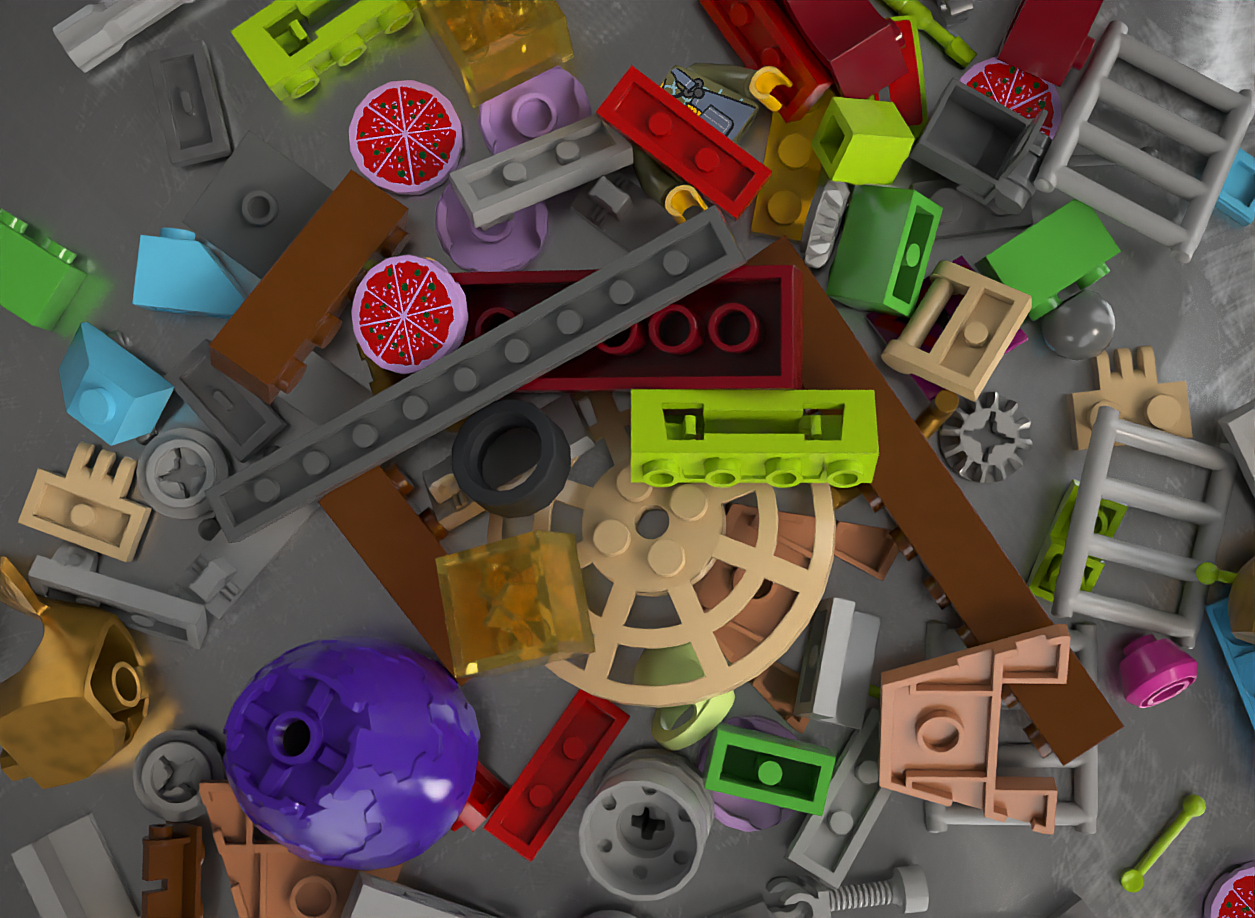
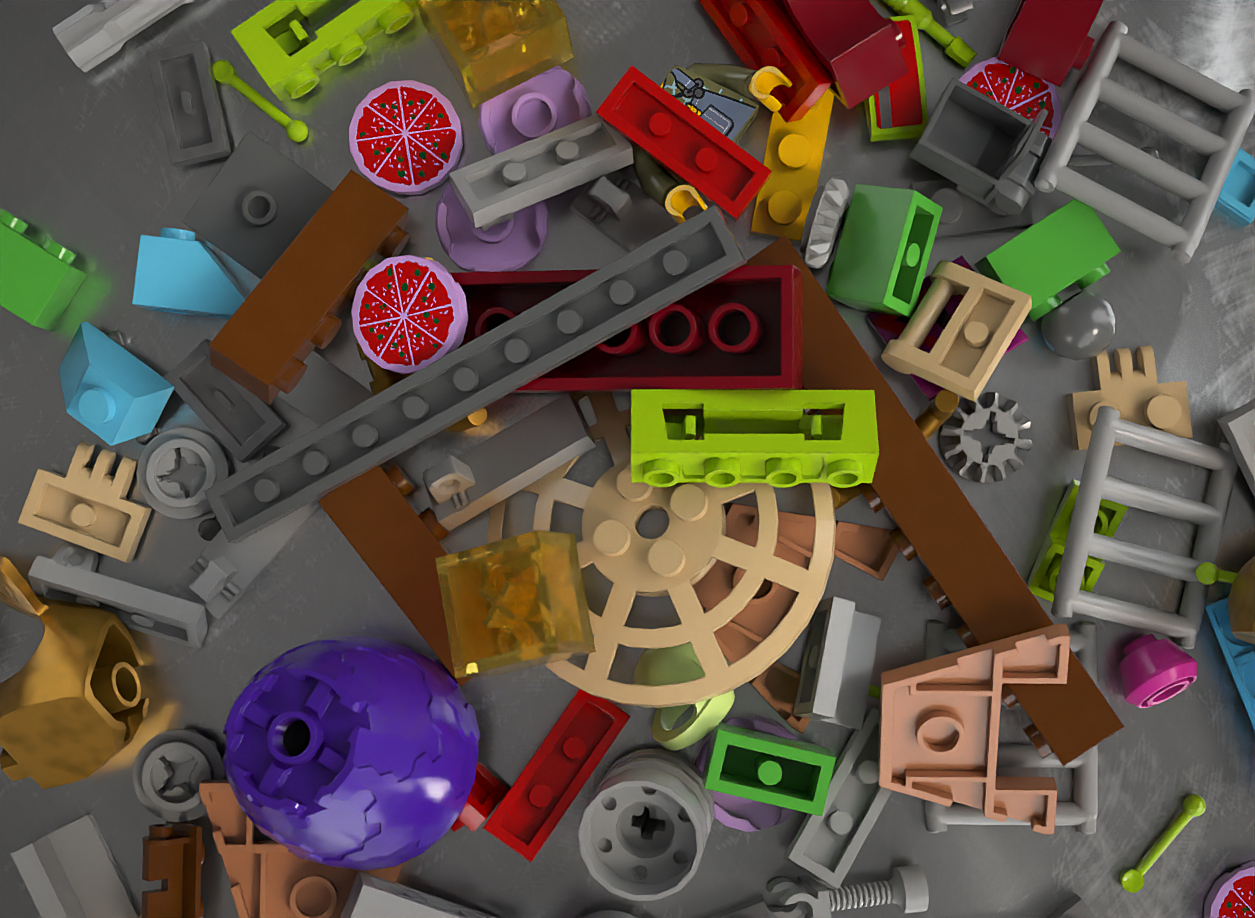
(225, 74): none -> lime hinge
(478, 435): black tyre -> none
(862, 141): lime brick -> none

